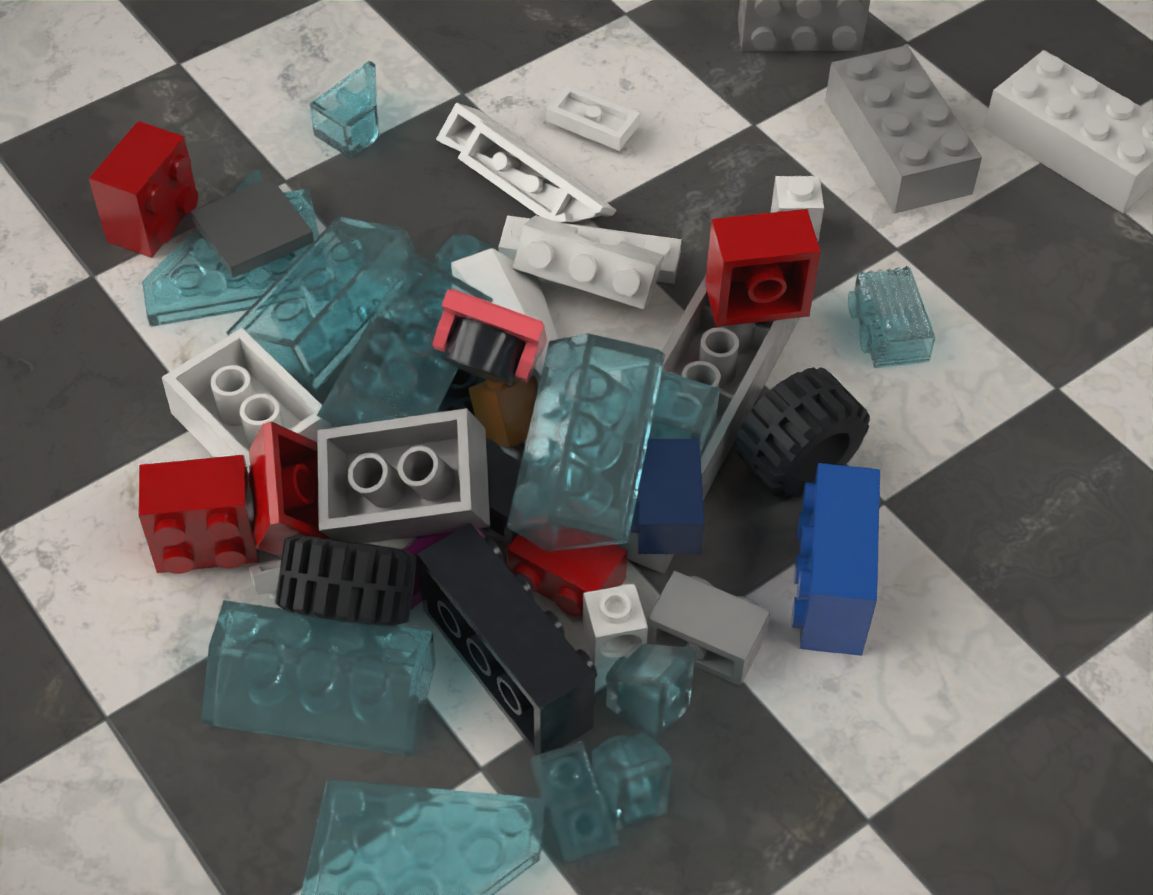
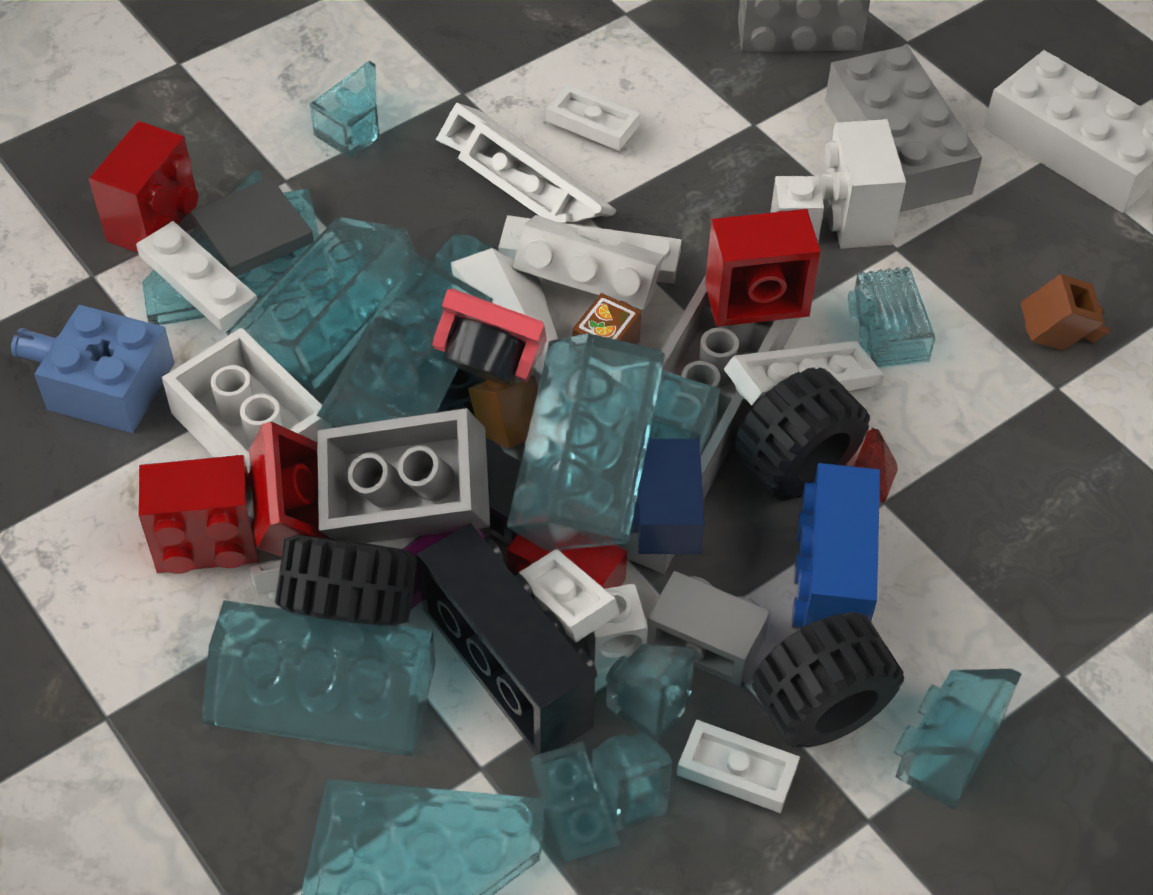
(99, 366): none -> medium blue brick
(196, 275): none -> white plate
(570, 595): none -> white plate
(611, 320): none -> dark orange brick
(738, 766): none -> white plate
(760, 372): none -> white plate
(827, 680): none -> black tyre
(863, 183): none -> white brick
(877, 455): none -> clear red slope
(954, 731): none -> clear light blue slope
(1064, 313): none -> dark orange brick

